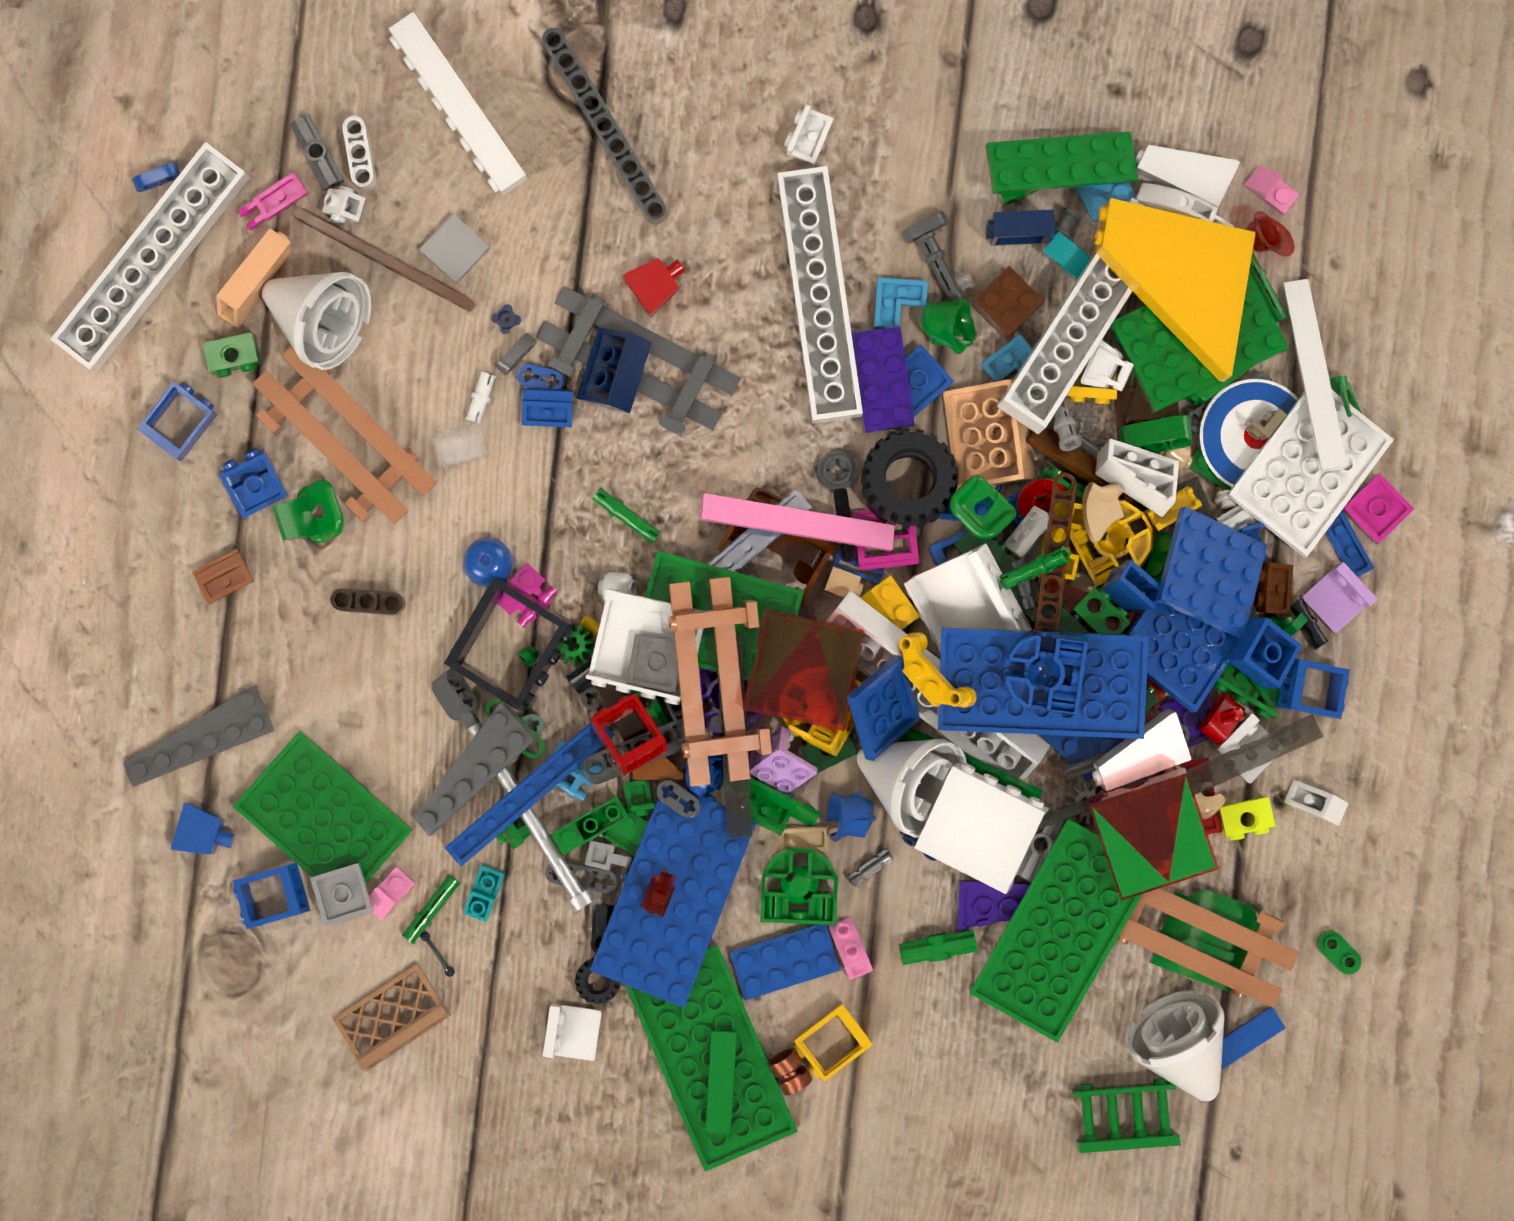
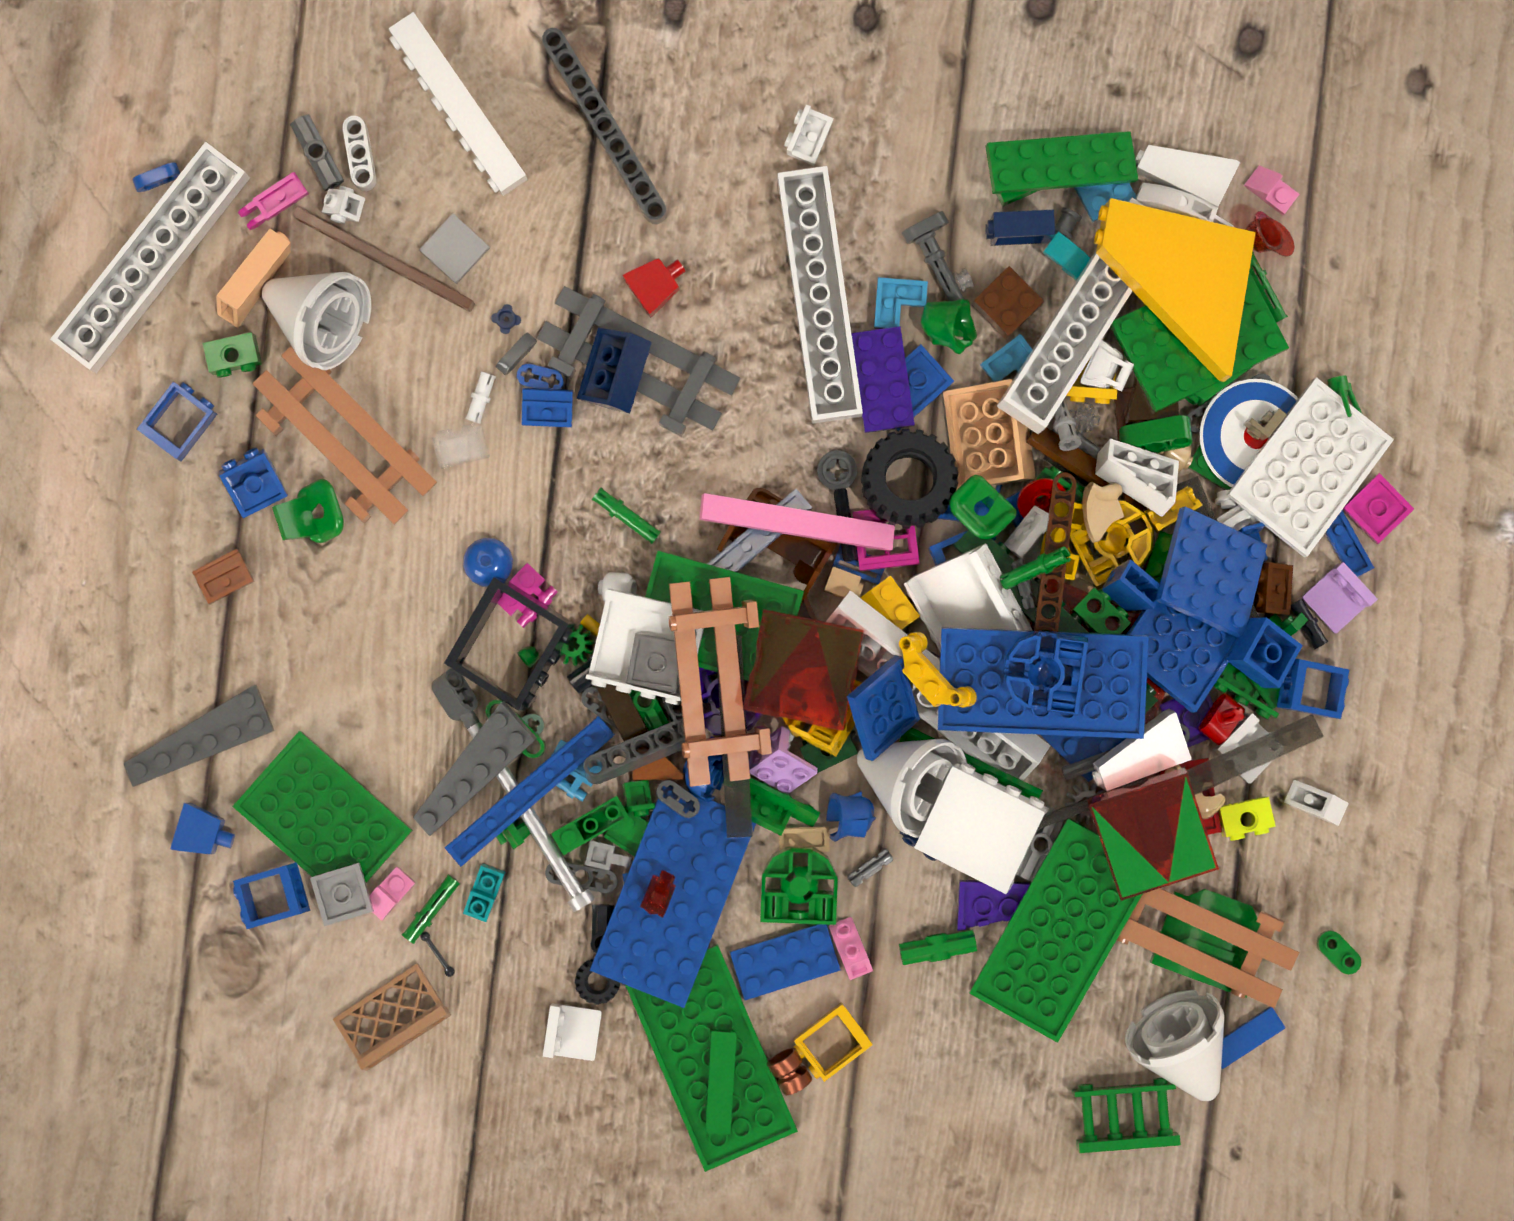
(356, 597): dark brown beam -> none
(639, 755): red window -> none
(1314, 375): white tile -> none

